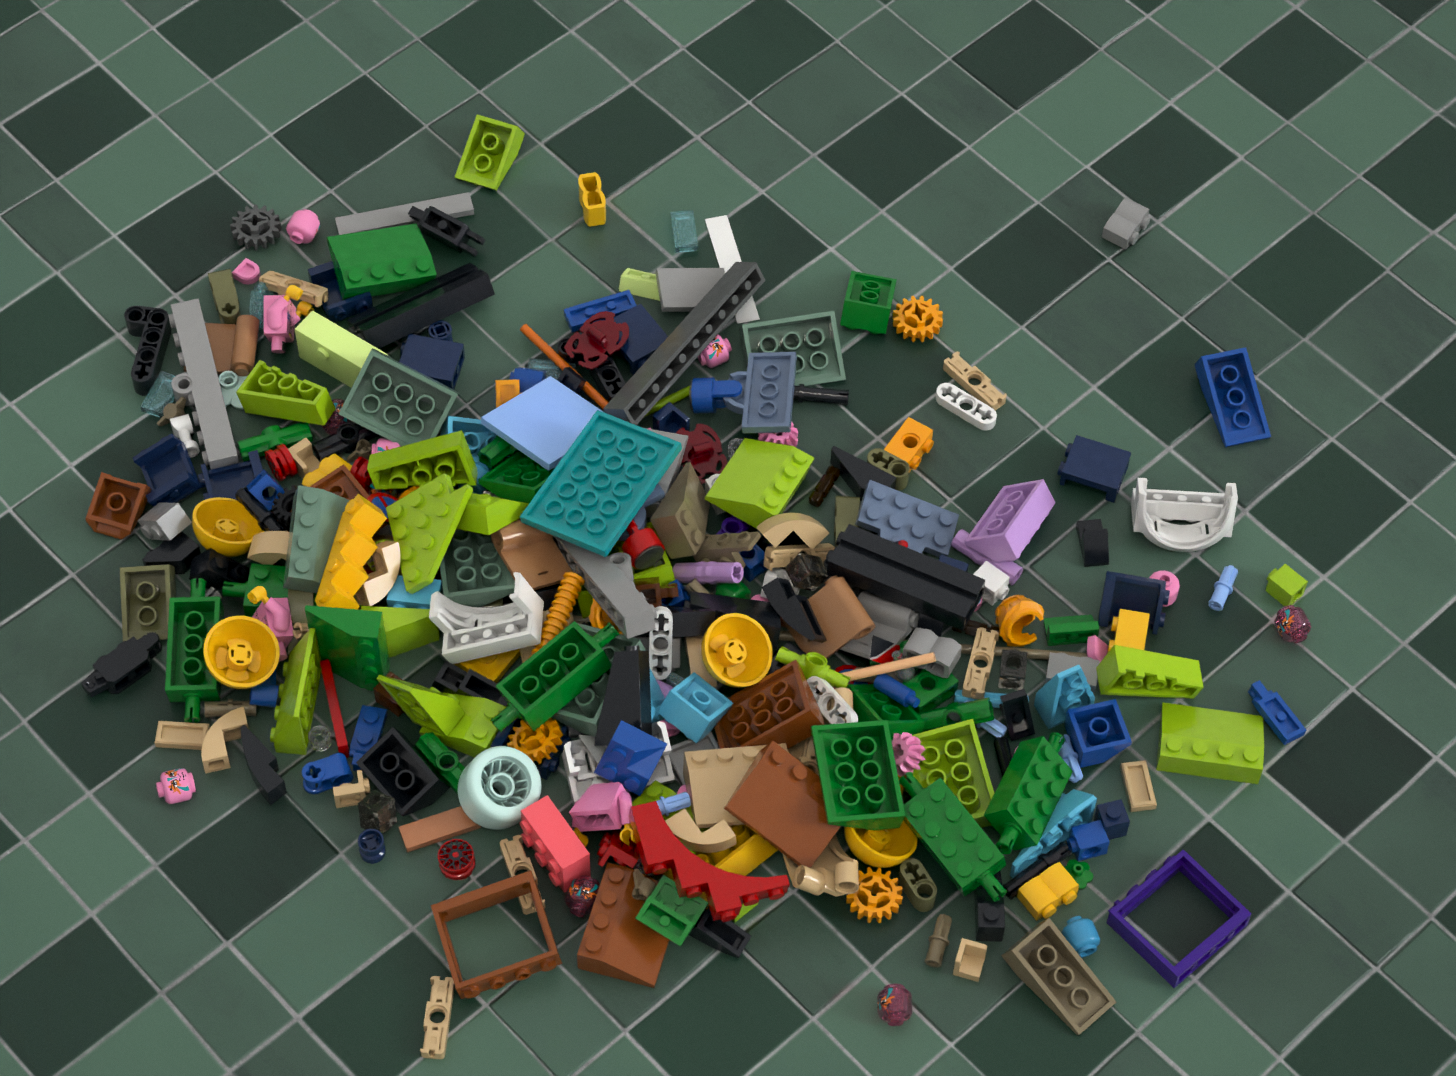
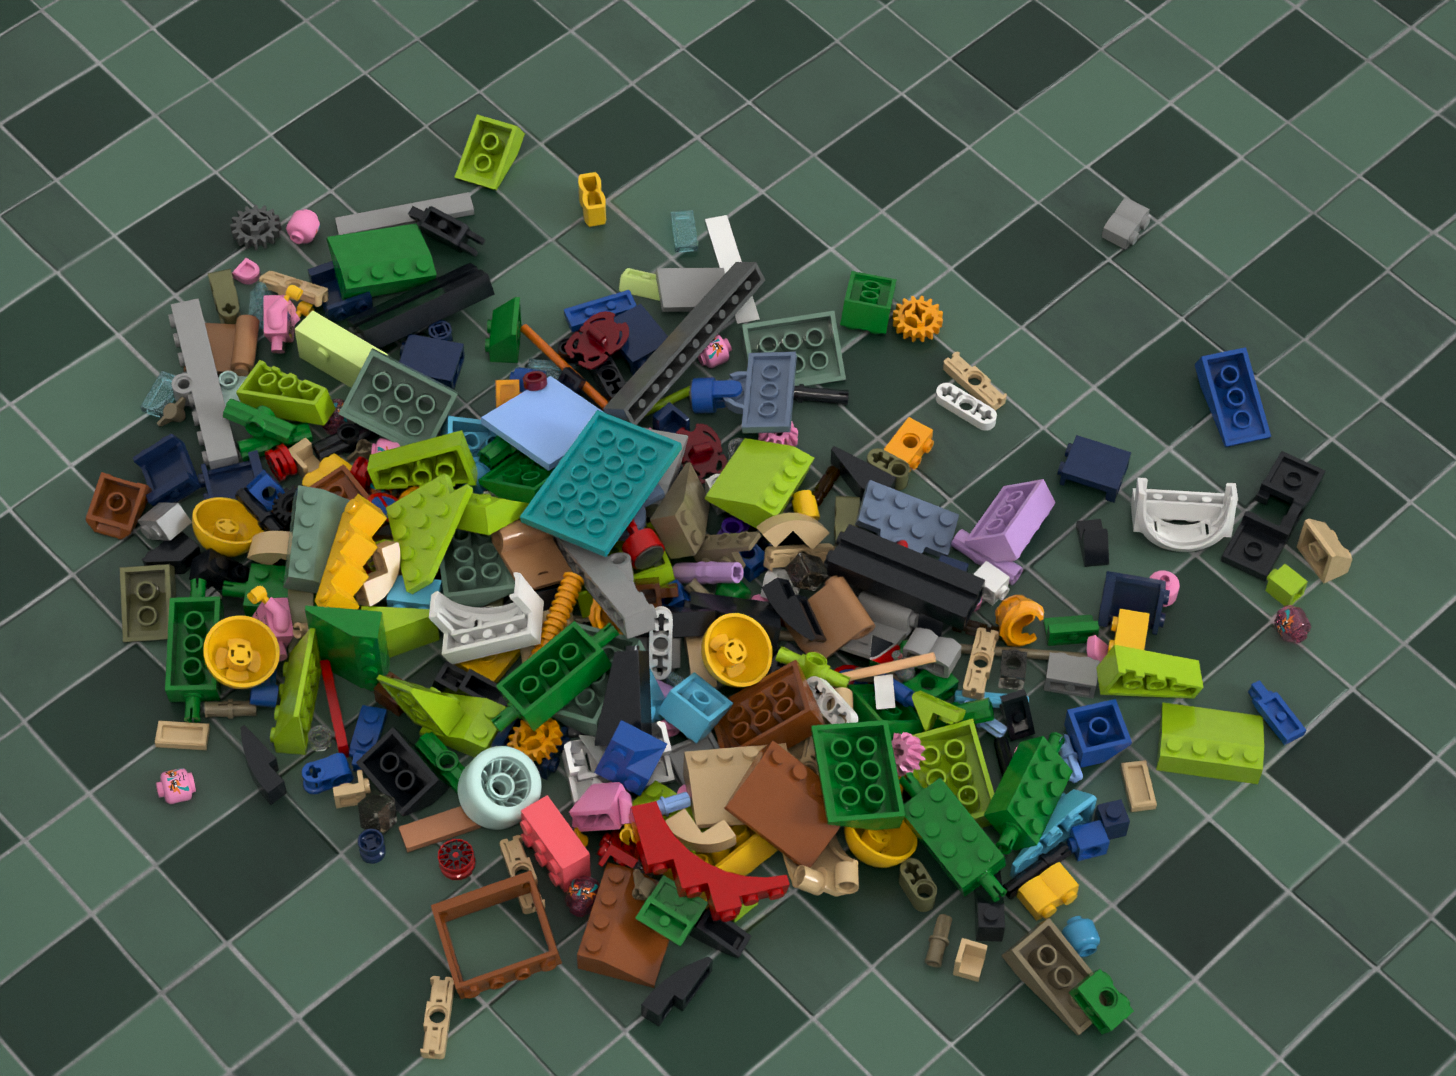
(123, 665): black hinge -> none
(155, 331): black beam -> none
(183, 429): white leg -> none
(225, 729): tan brick -> none
(260, 421): none -> green piece
(505, 332): none -> green slope
(535, 380): none -> dark red tile
(676, 991): none -> black slope
(806, 504): none -> yellow brick
(884, 691): none -> white sticker
(887, 896): light orange gear -> none
(894, 1004): clear pink head -> none
(929, 707): none -> lime slope
(1063, 692): medium azure wedge -> none
(1079, 872): green plant -> none
(1087, 997): none -> green brick
(1184, 863): dark purple window -> none
(1223, 588): light blue axle -> none
(1259, 542): none -> black plate
(1323, 550): none -> tan slope

